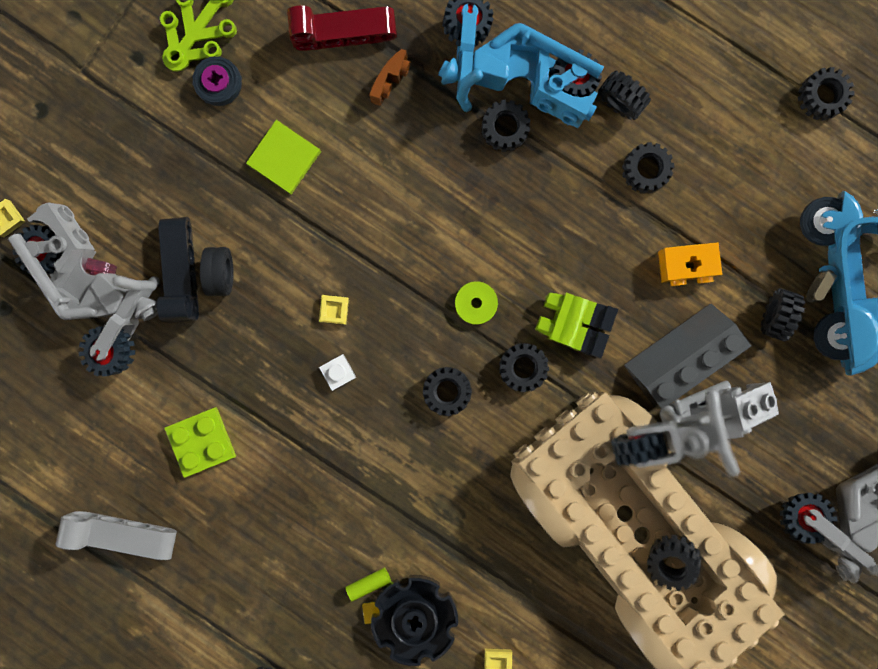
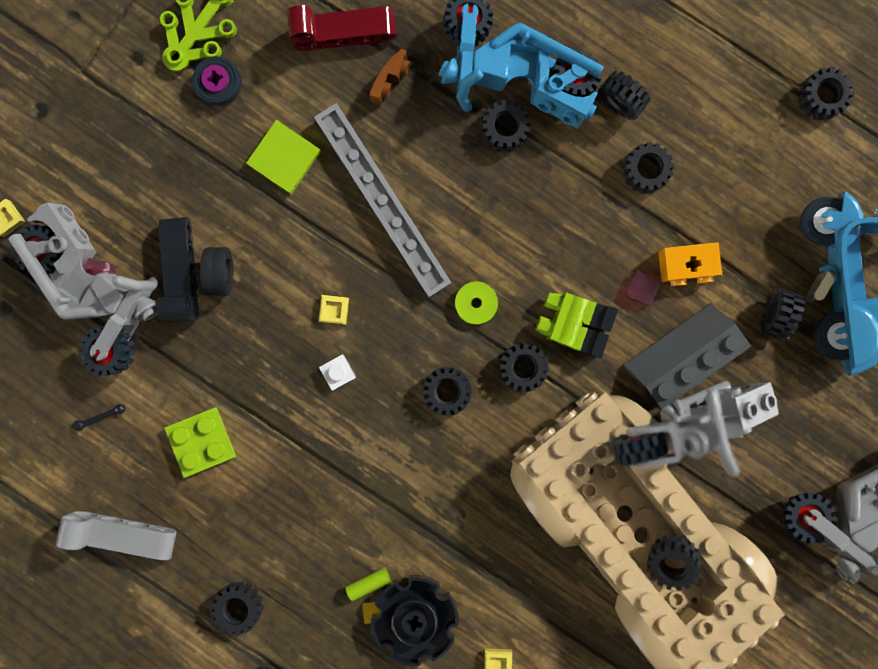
(80, 425): none -> black hinge
(232, 624): none -> black tyre
(382, 200): none -> light grey plate
(642, 288): none -> clear pink tile

